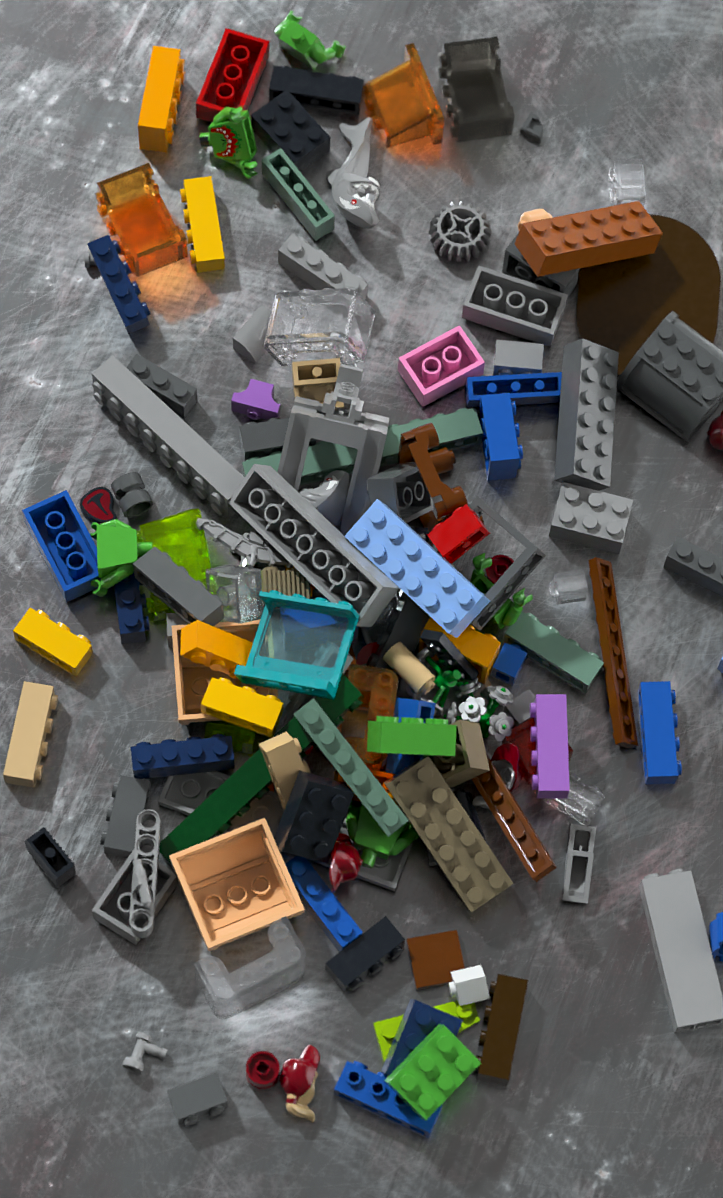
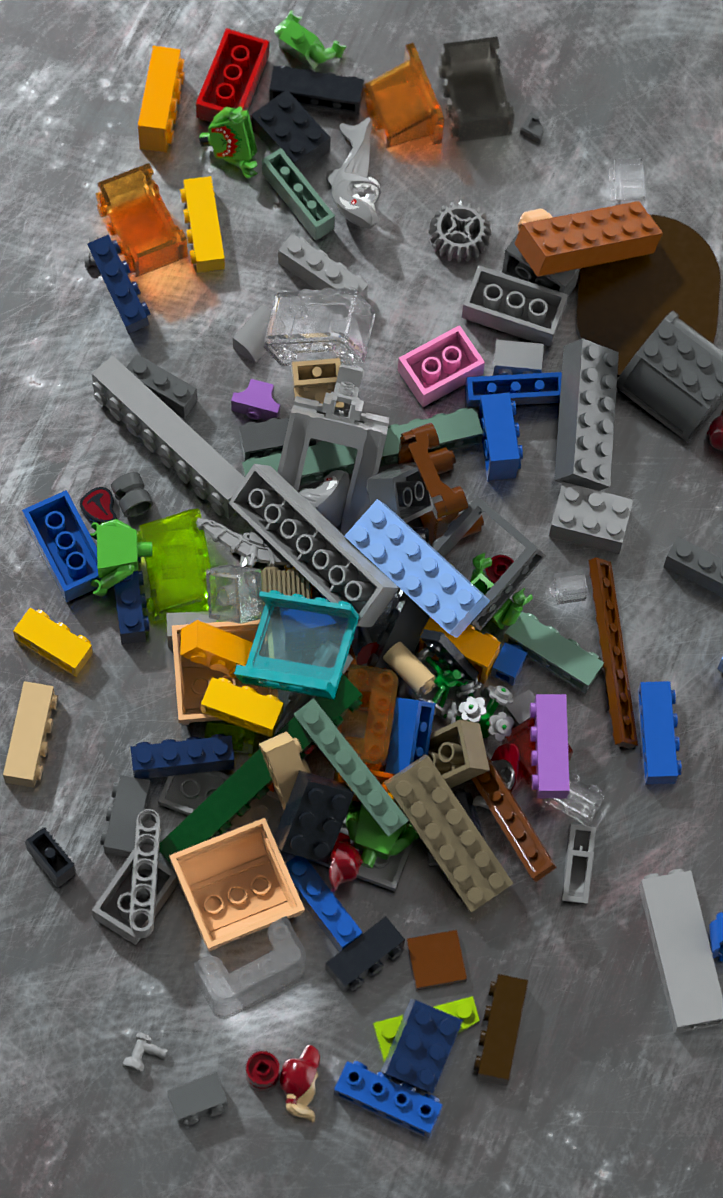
(140, 881): light grey piece -> none
(177, 588): dark grey brick -> none
(411, 736): bright green brick -> none
(432, 1071): bright green brick -> none
(458, 533): red brick -> none
(469, 985): white brick -> none

